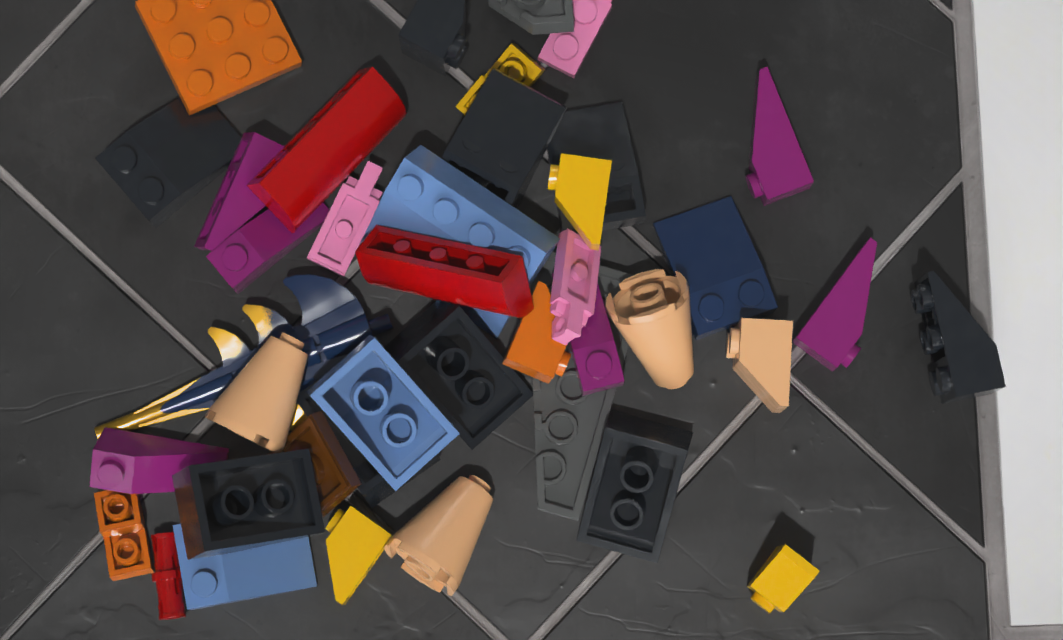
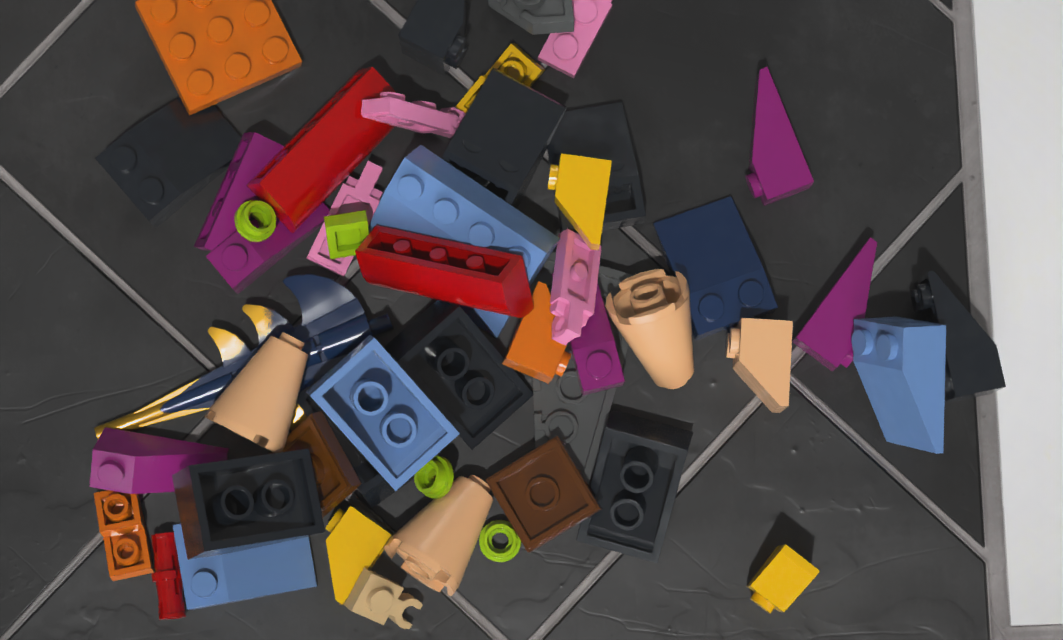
(262, 213): none -> lime plate
(345, 233): none -> lime plate
(380, 598): none -> tan plate
(414, 116): none -> bright pink hinge
(435, 478): none -> lime plate
(489, 550): none -> lime plate
(543, 494): none -> reddish brown tile
(904, 378): none -> medium blue slope

